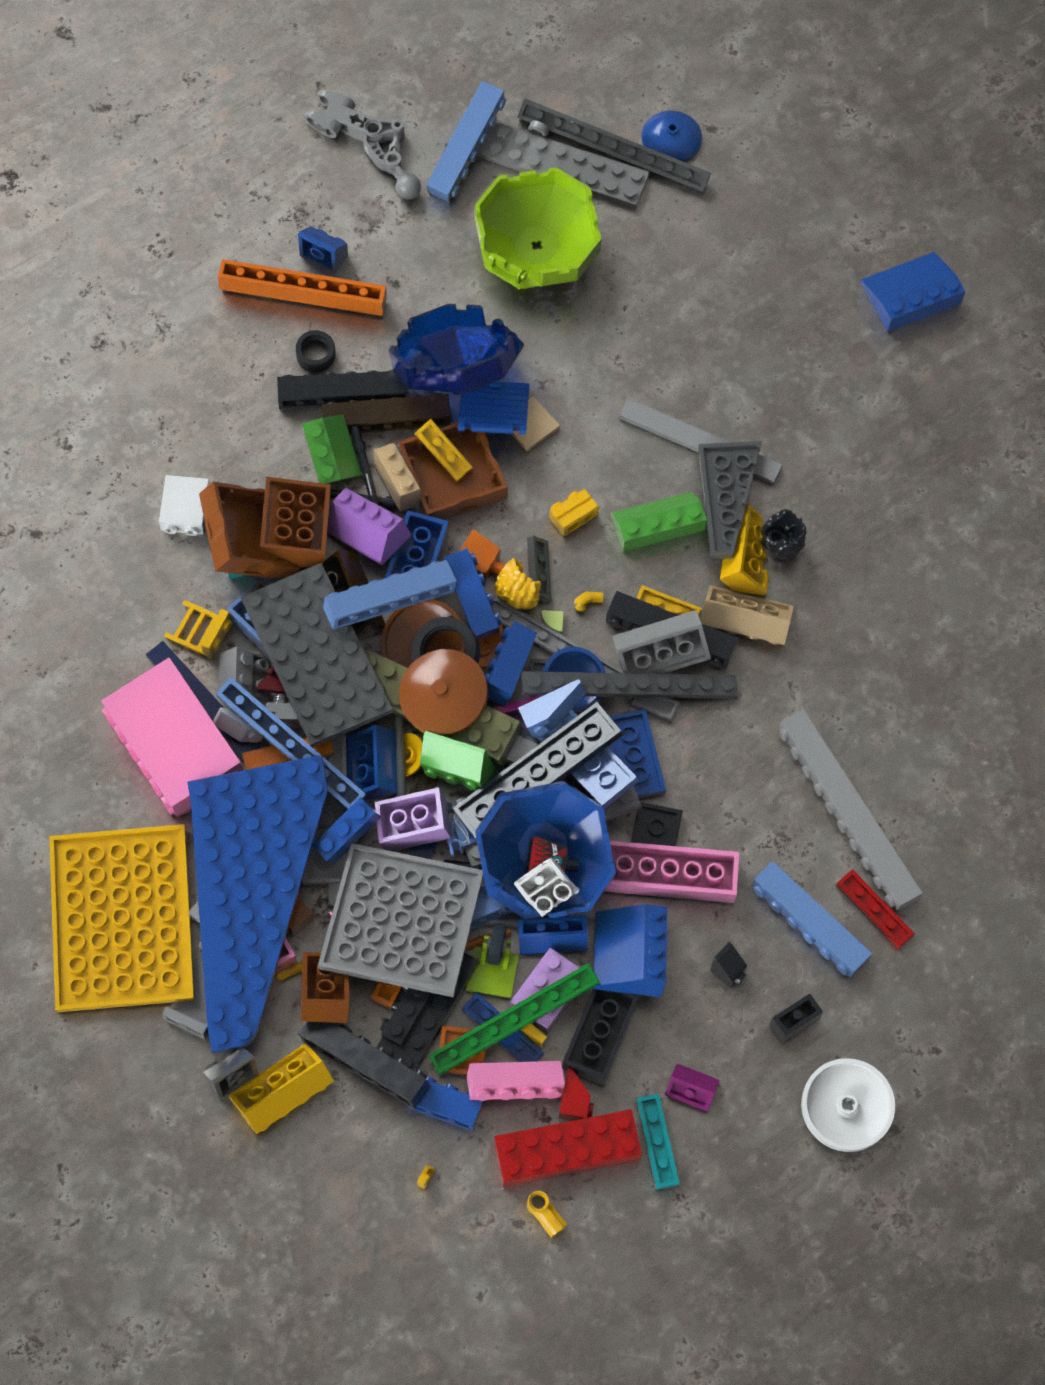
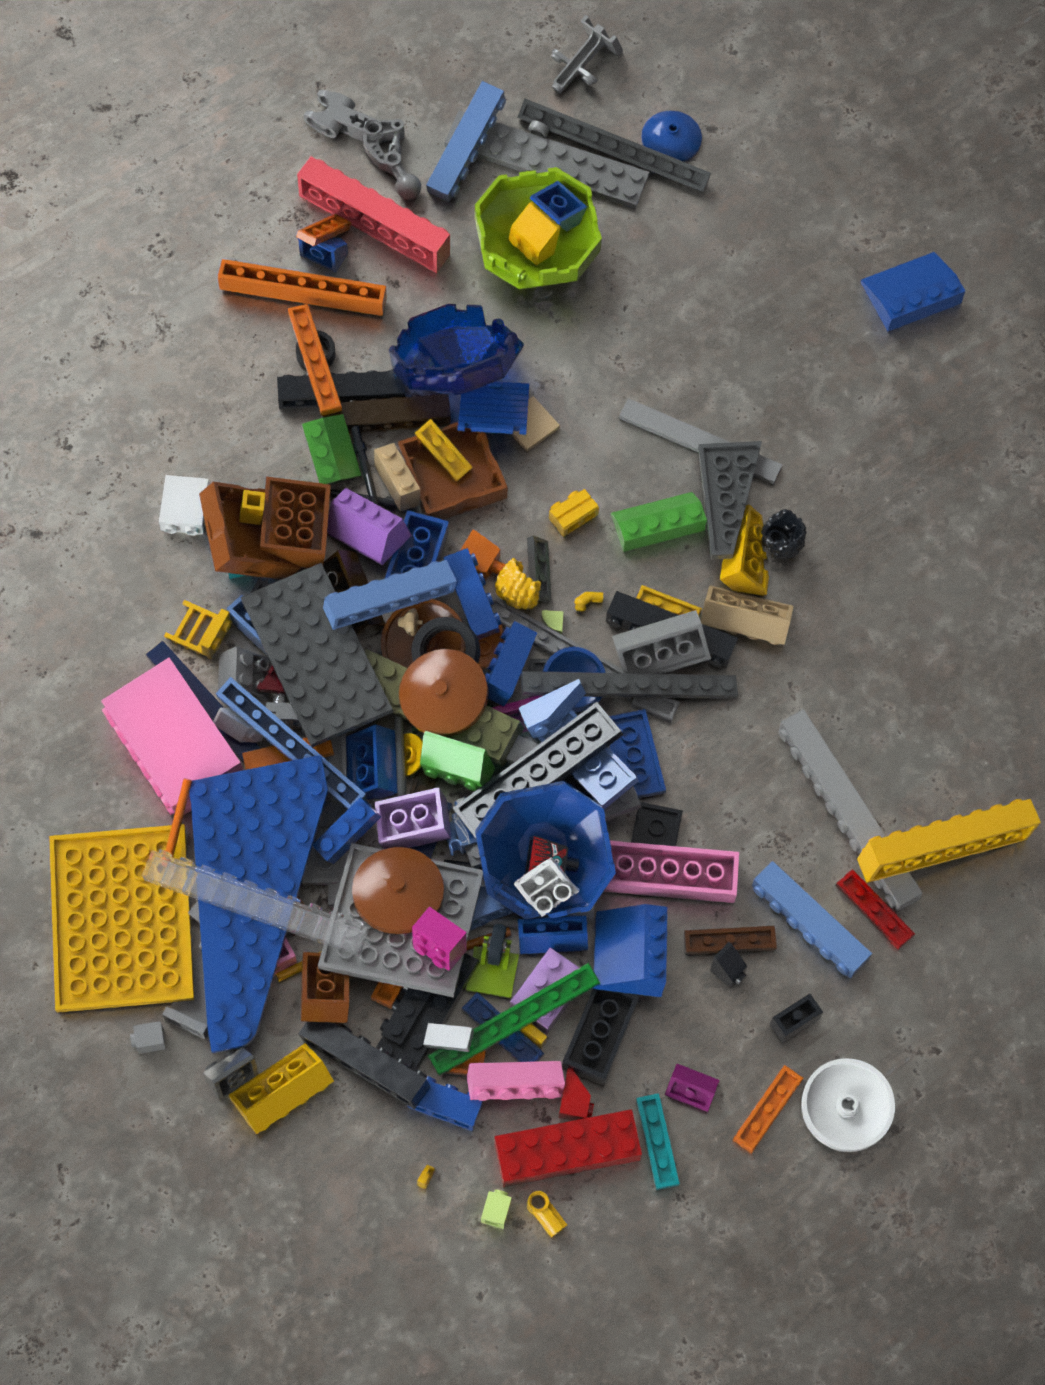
(148, 1037): none -> light grey brick
(178, 816): none -> orange bar
(252, 507): none -> yellow brick
(256, 903): none -> clear brick
(314, 359): none -> orange tile
(324, 229): none -> orange tile
(374, 214): none -> coral brick
(396, 889): none -> dark orange dish
(410, 622): none -> tan piece
(439, 939): none -> dark pink brick
(448, 1037): none -> tile
(496, 1209): none -> yellowish green brick
(534, 234): none -> yellow slope
(560, 205): none -> blue slope
(597, 39): none -> light grey piece
(743, 939): none -> reddish brown plate
(768, 1109): none -> orange tile
(948, 839): none -> yellow brick

